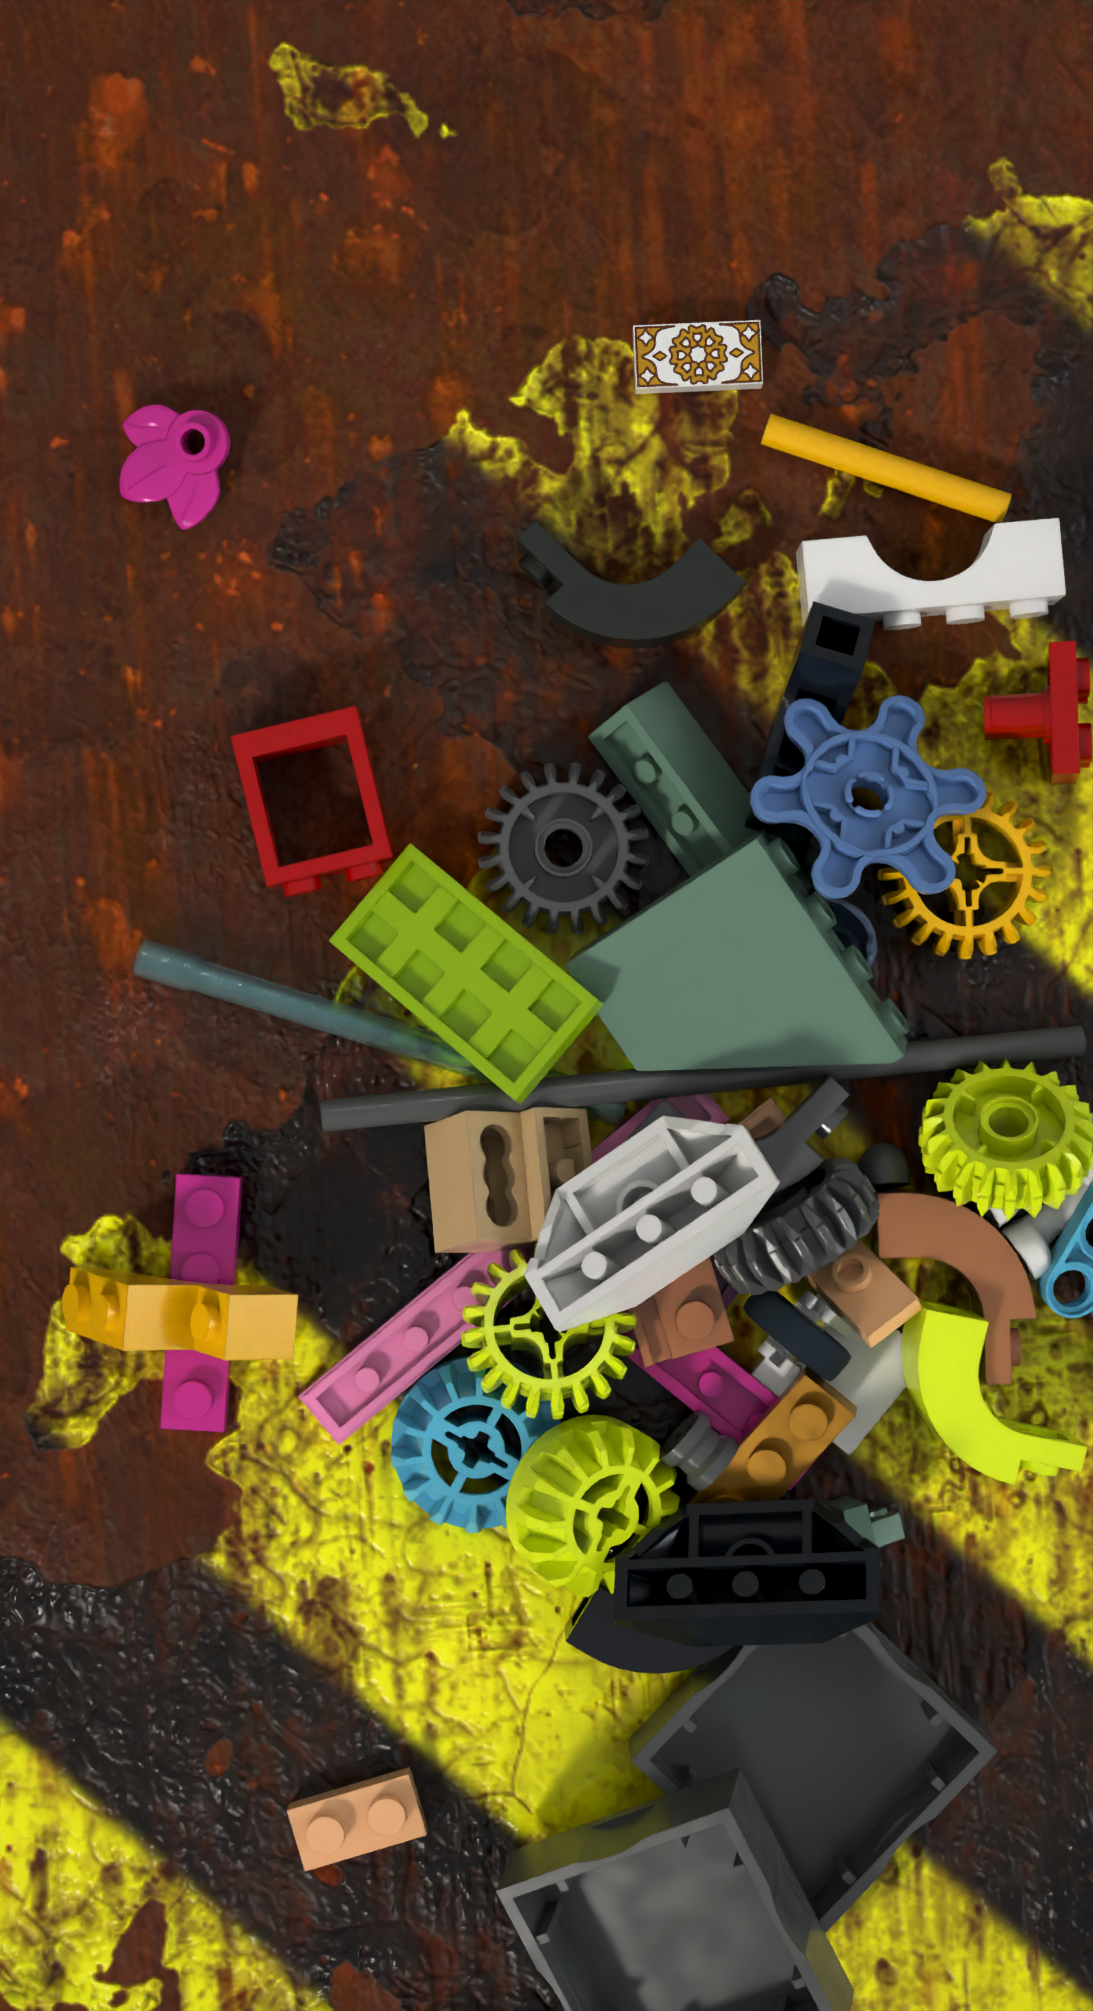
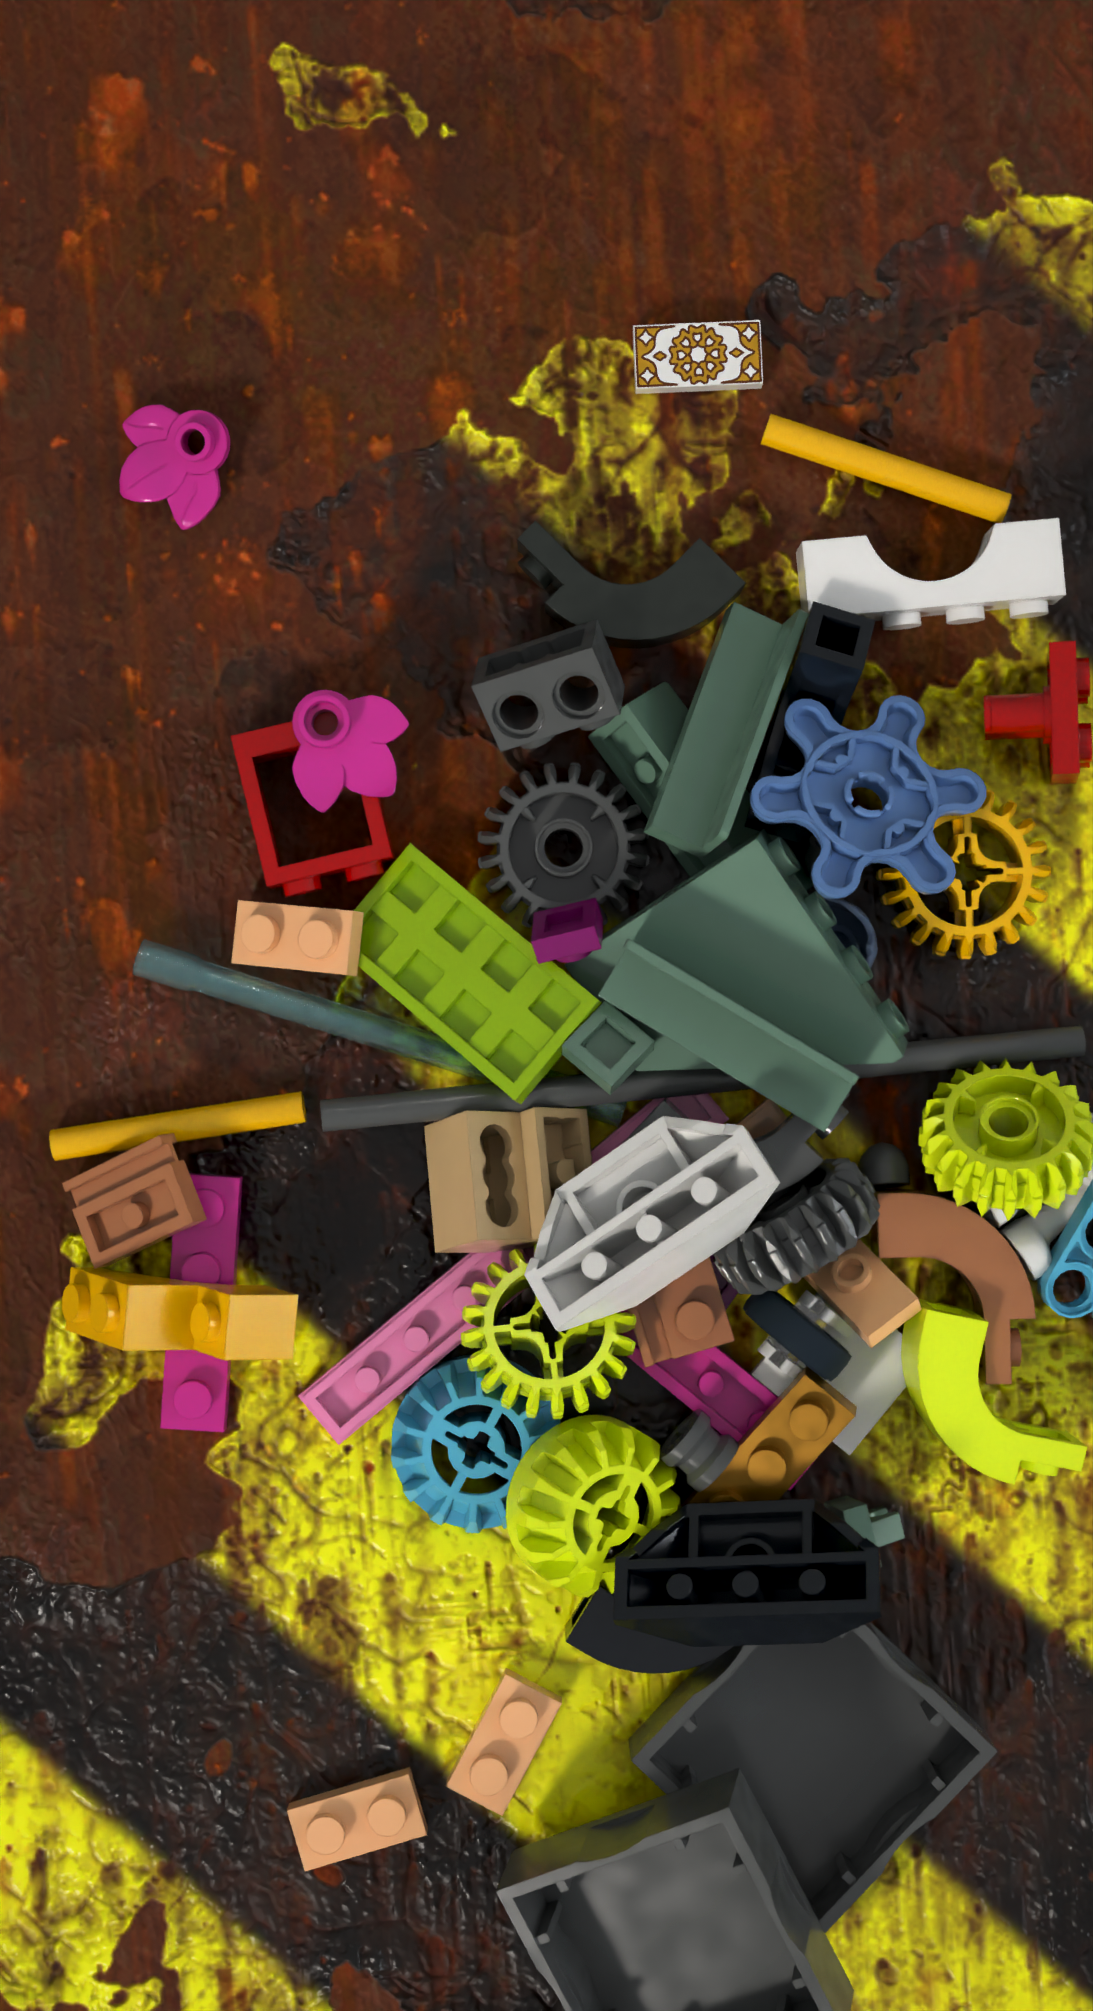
(134, 1201): none -> nougat plate
(184, 1123): none -> yellow piece
(297, 937): none -> light nougat plate
(352, 754): none -> dark pink plate
(504, 1741): none -> light nougat plate
(541, 673): none -> dark grey brick
(567, 931): none -> magenta plate
(608, 1047): none -> sand green tile
(724, 730): none -> sand green panel
(728, 1035): none -> sand green panel

